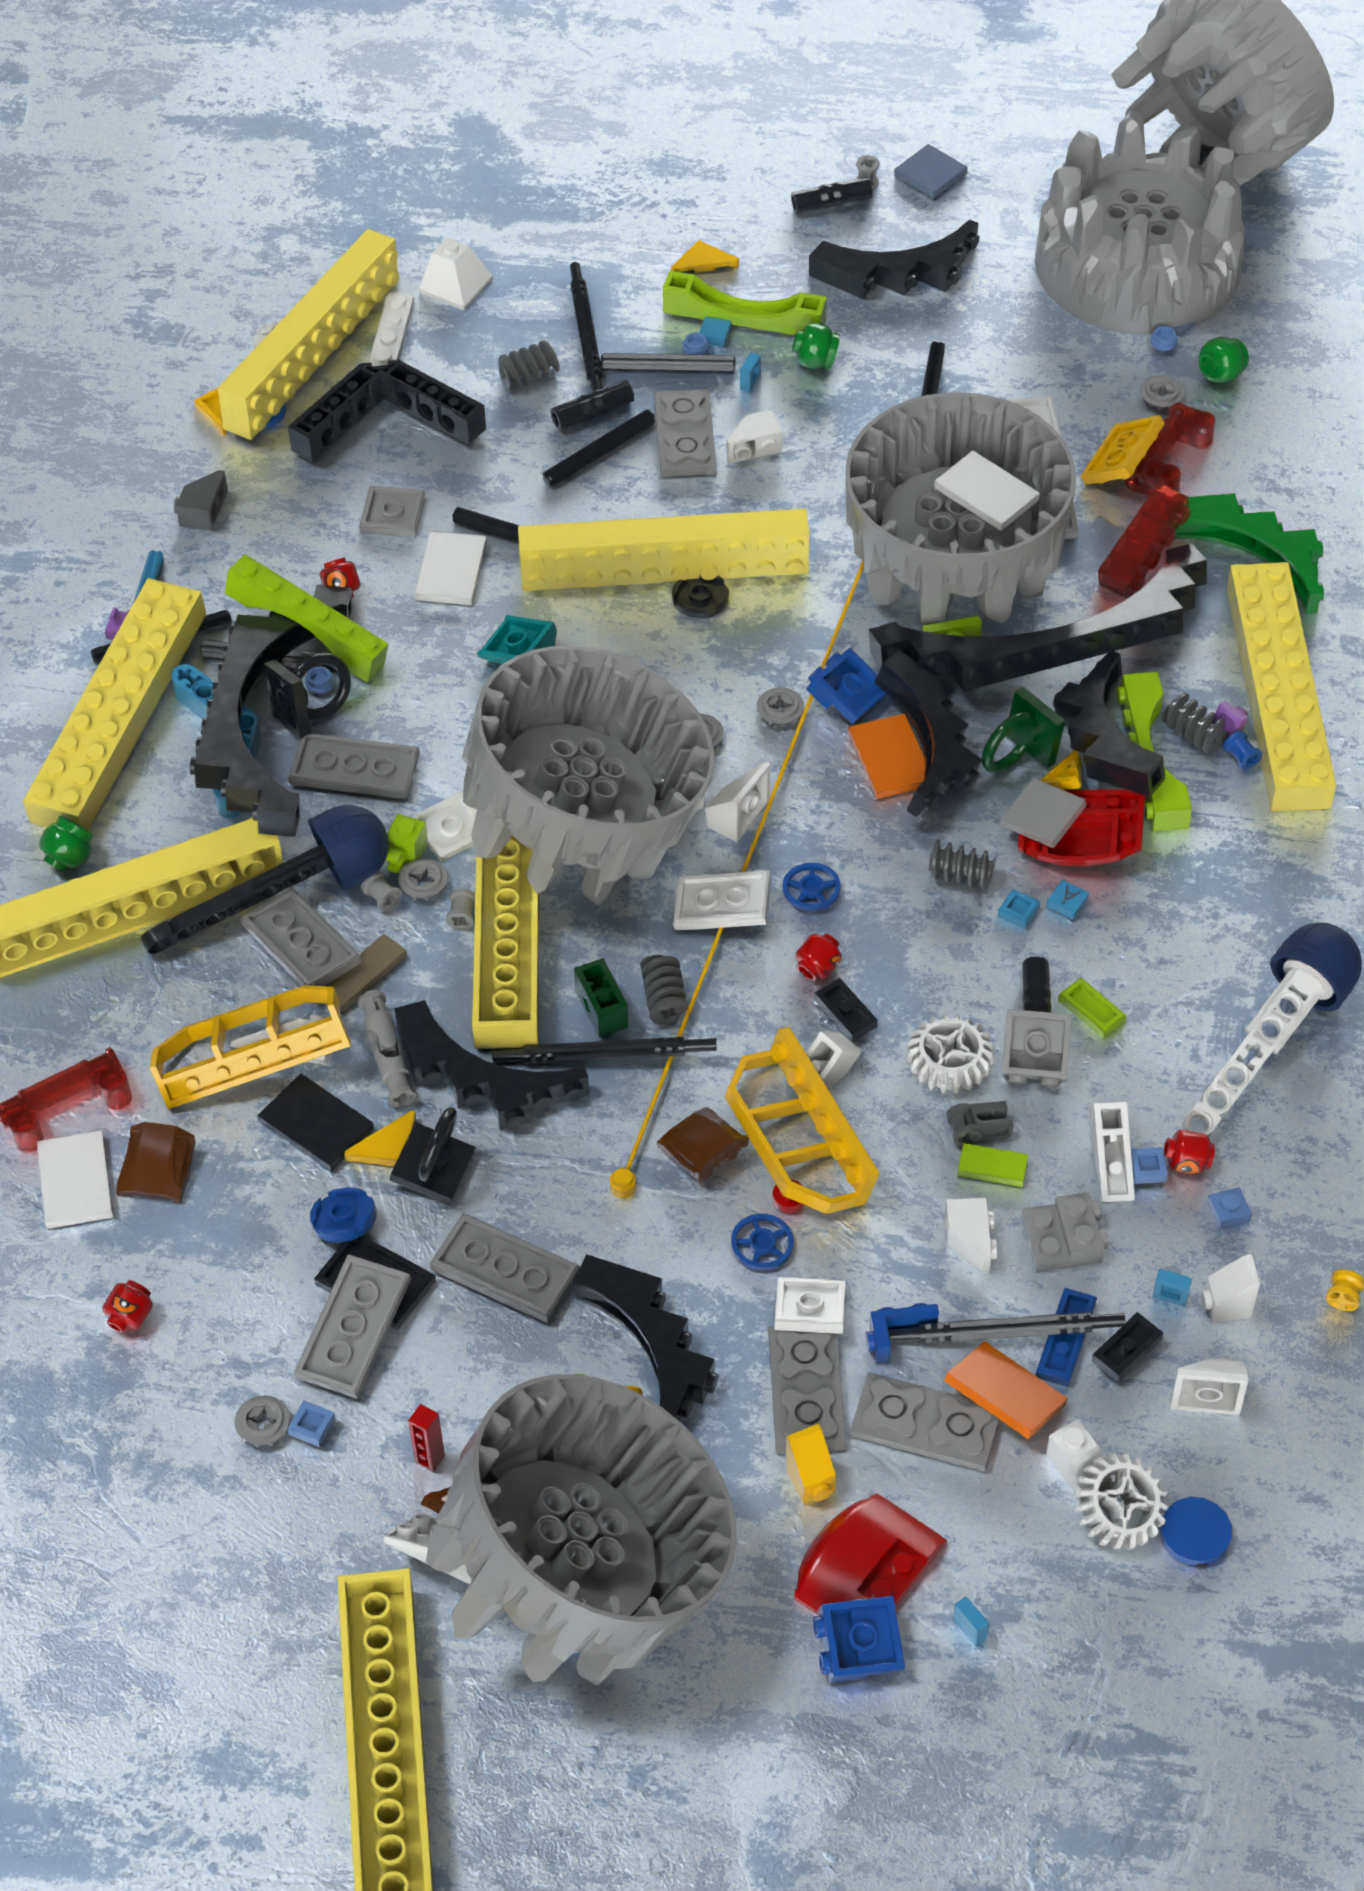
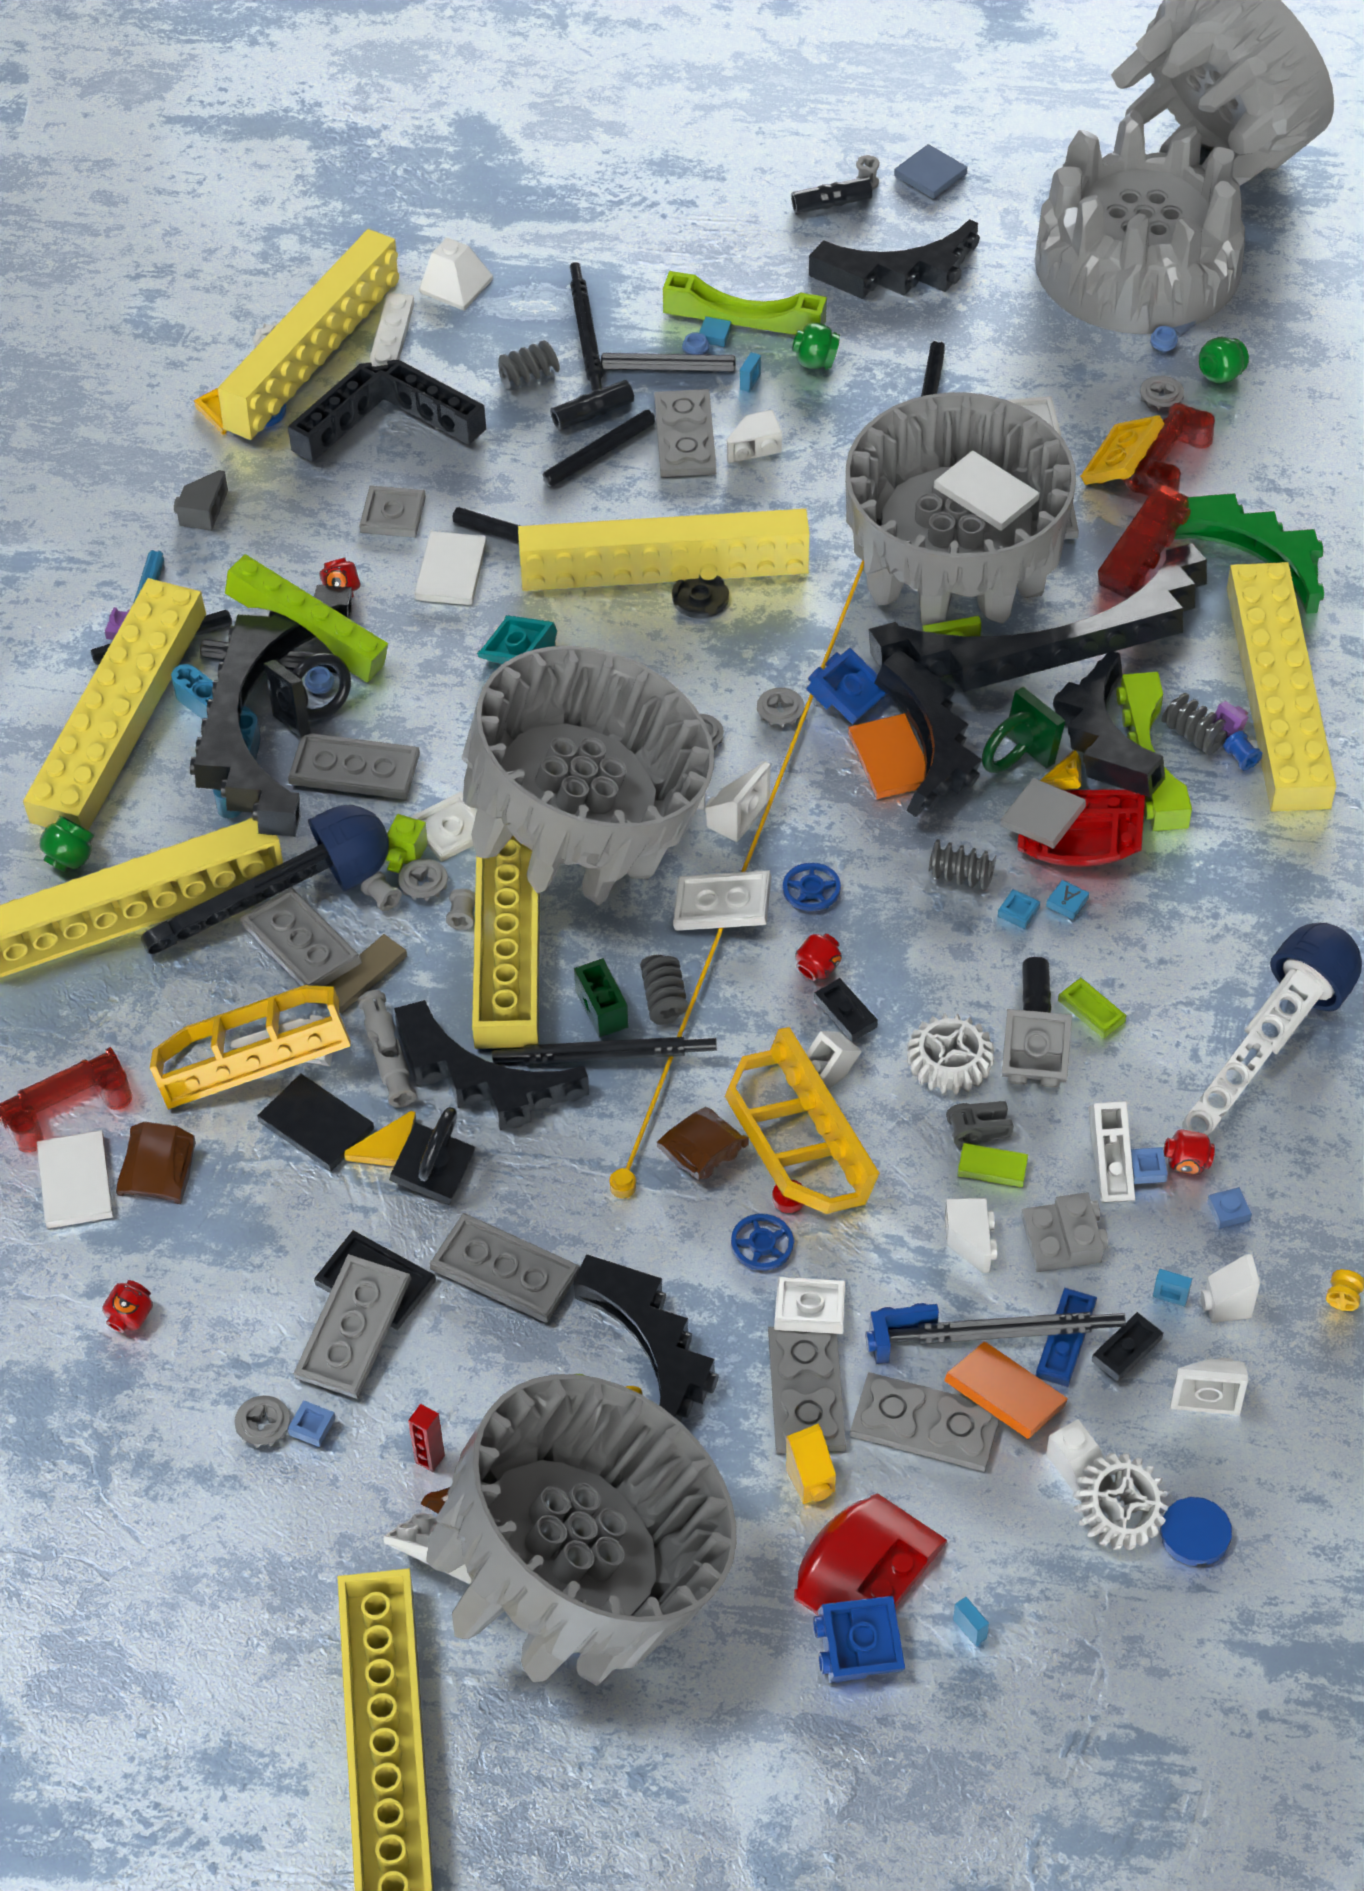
(343, 1215): blue tile -> none
(704, 258): yellow tile -> none

